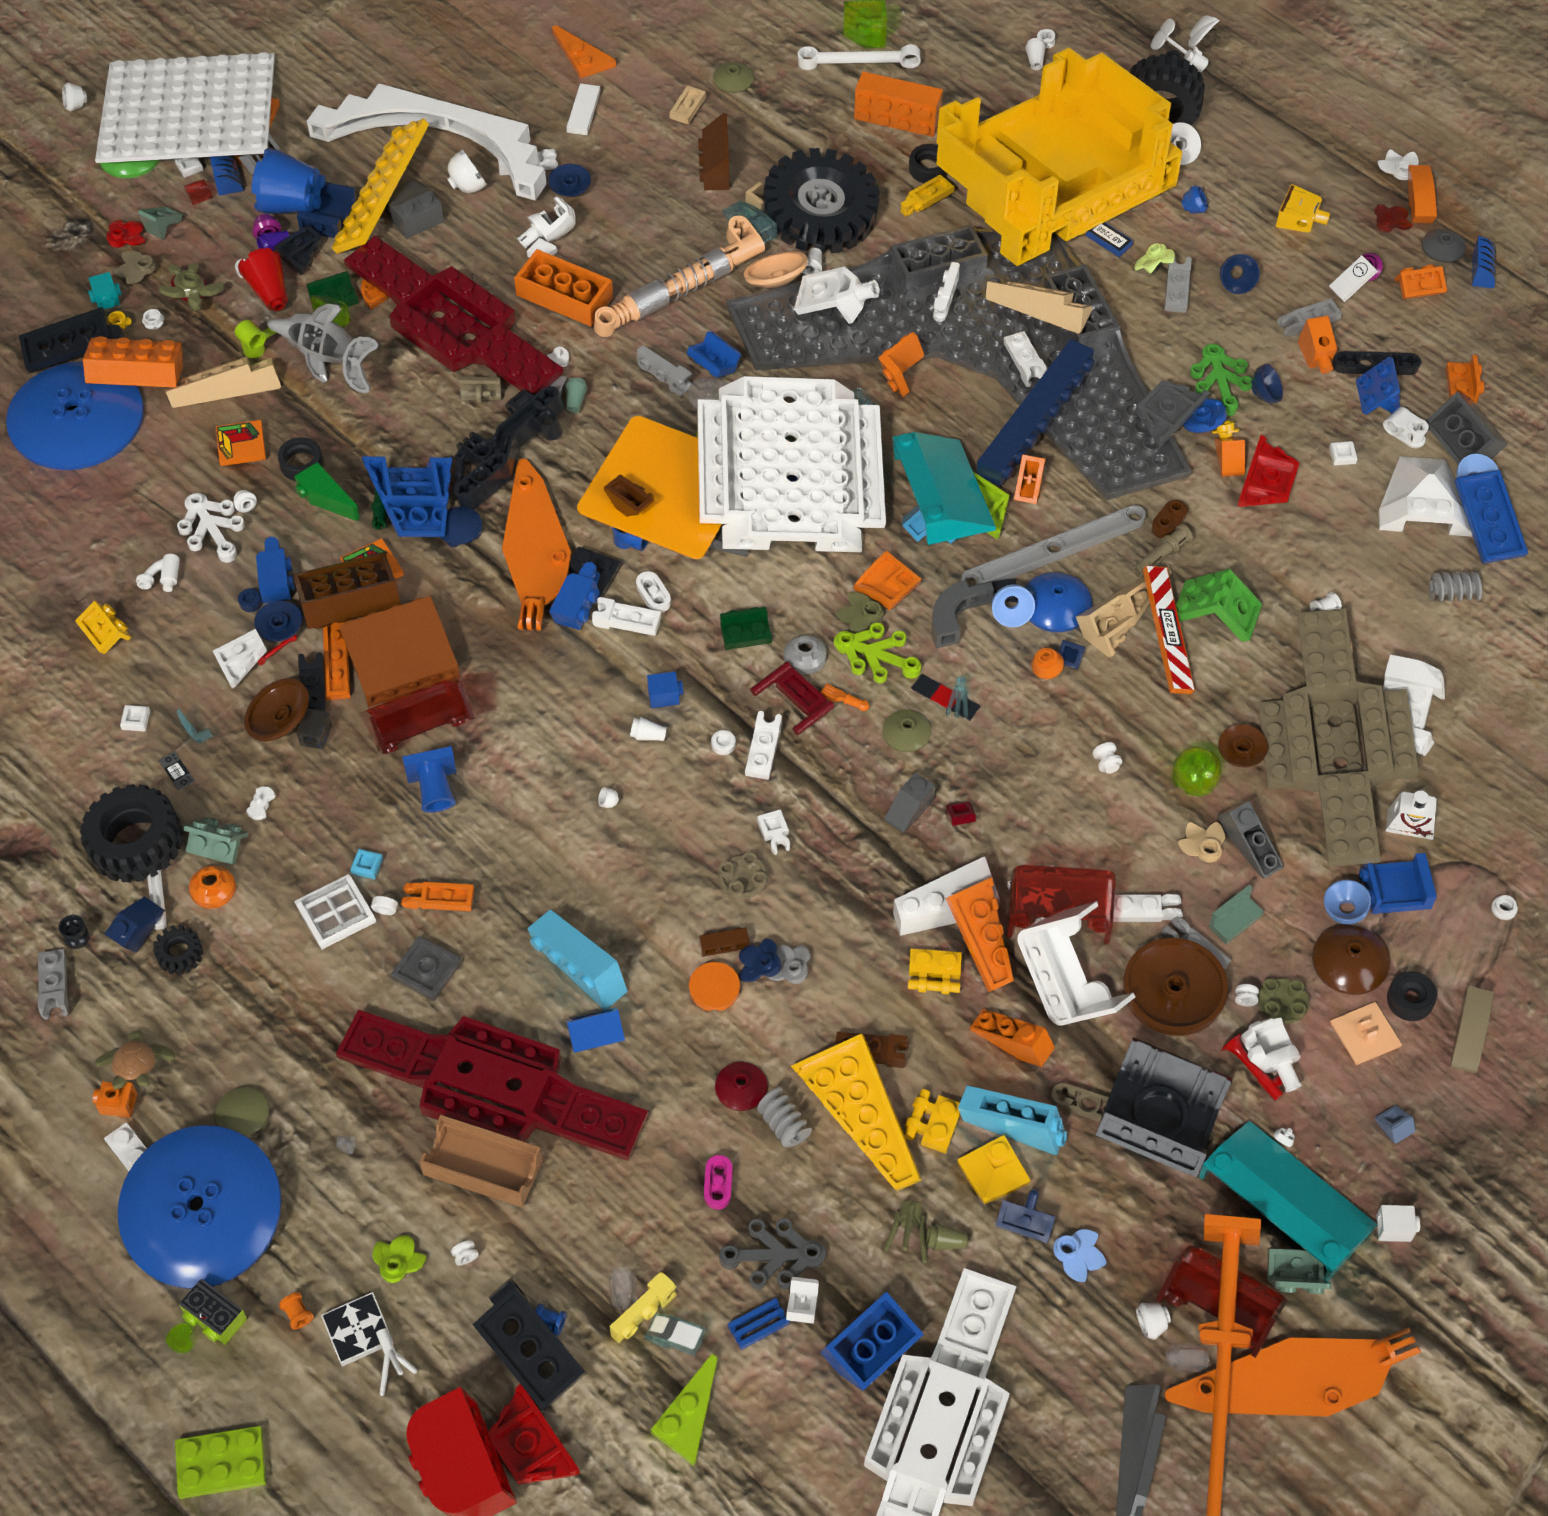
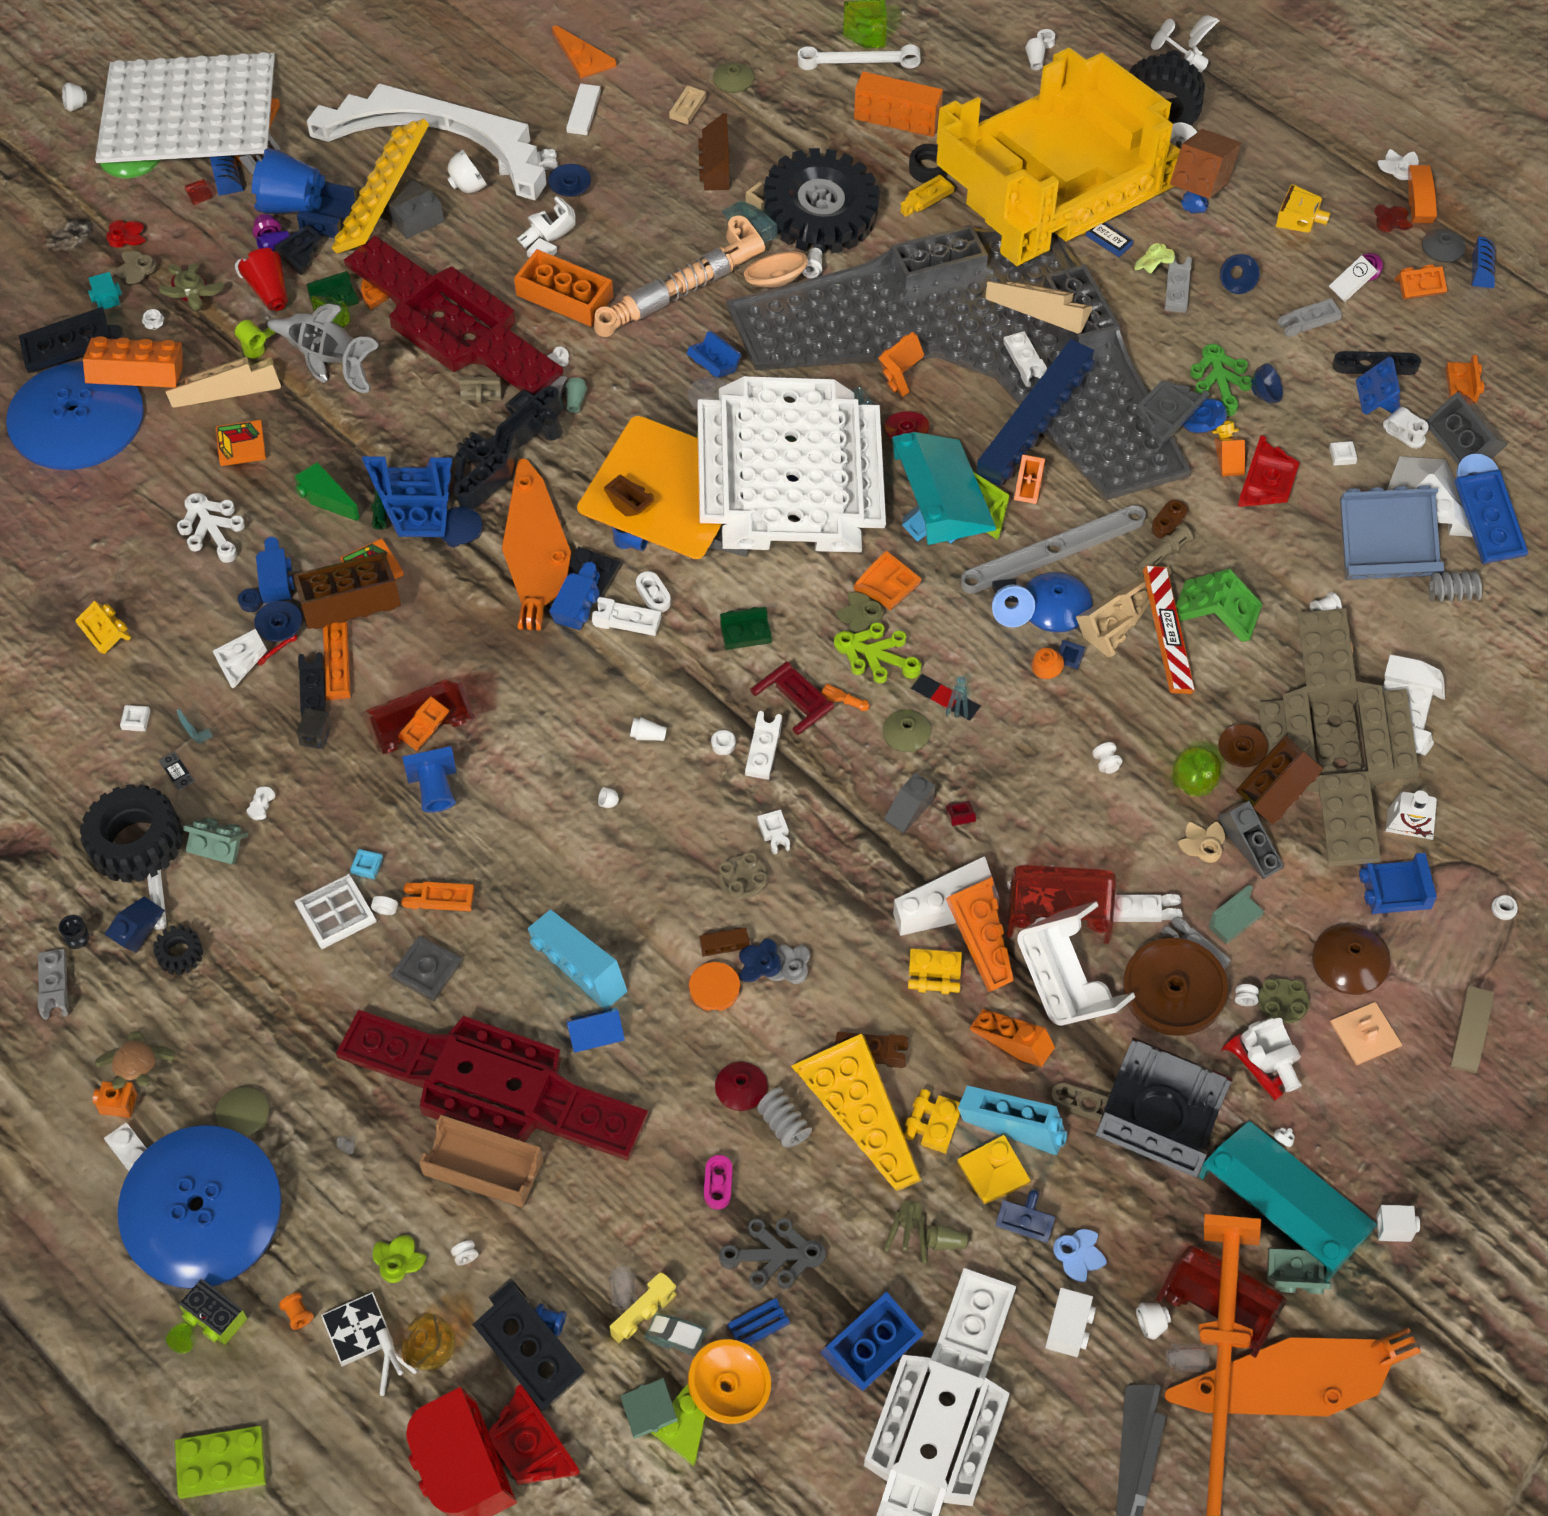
(118, 318): yellow plate -> none
(157, 219): sand green slope -> none
(169, 573): white plant -> none
(188, 166): white tile -> none
(212, 895): orange piece -> none
(243, 496): white plate -> none
(276, 710): reddish brown dish -> none
(295, 446): black tyre -> none
(399, 650): dark orange panel -> none
(424, 723): none -> orange slope
(429, 1342): none -> clear yellow cylinder
(649, 1408): none -> sand green piece
(664, 371): light grey plate -> none
(664, 689): blue brick -> none
(737, 1367): none -> light orange dish
(802, 1300): white bracket -> none
(805, 662): light grey piece -> none
(835, 289): white plate -> none
(906, 422): none -> dark red dish
(946, 293): white hinge -> none
(952, 602): dark grey arch -> none
(1069, 1322): none -> white brick
(1205, 163): none -> dark orange brick
(1279, 780): none -> reddish brown slope
(1318, 343): orange torso -> none
(1347, 892): medium blue piece -> none
(1390, 533): none -> sand blue panel
(1396, 1123): sand blue slope -> none
(1408, 1009): black tyre -> none

